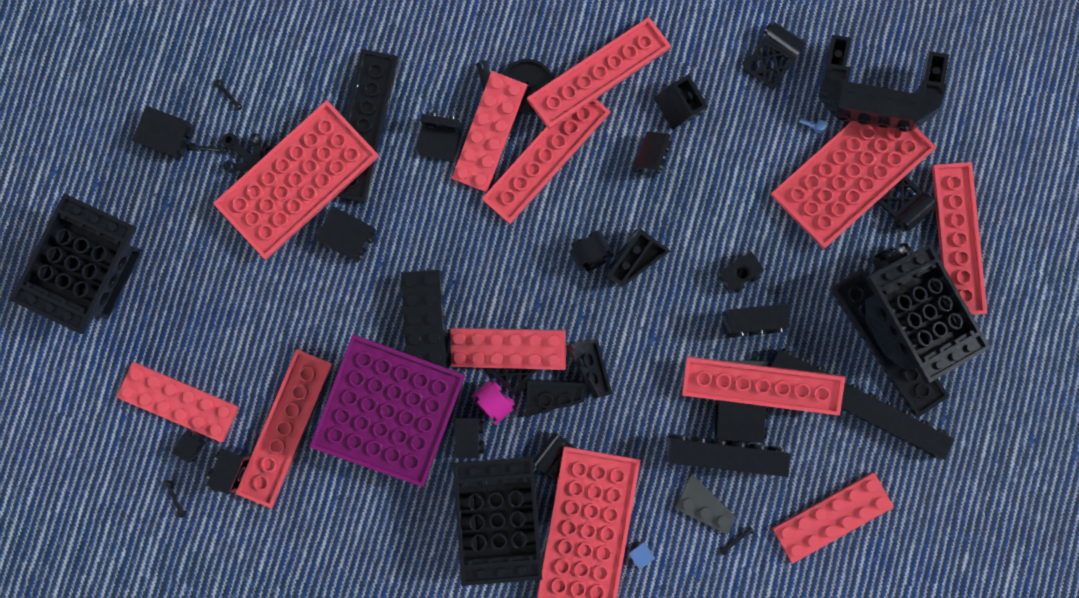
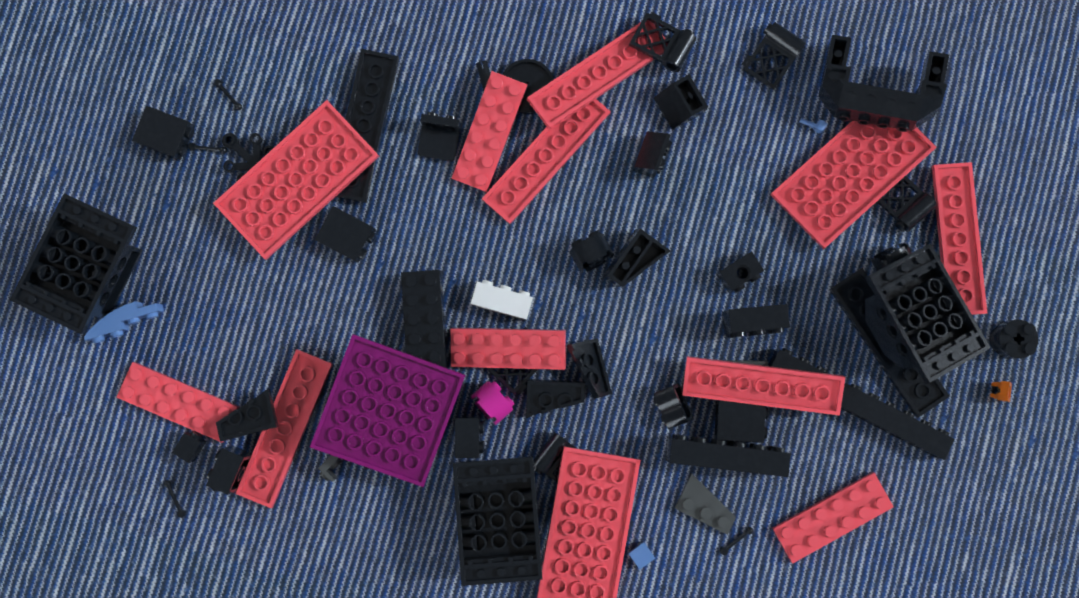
(119, 320): none -> medium blue slope
(249, 419): none -> black wing
(331, 462): none -> dark grey bracket
(502, 300): none -> white brick
(673, 406): none -> black brick
(677, 47): none -> black piece
(1005, 391): none -> orange tile
(1024, 341): none -> black brick

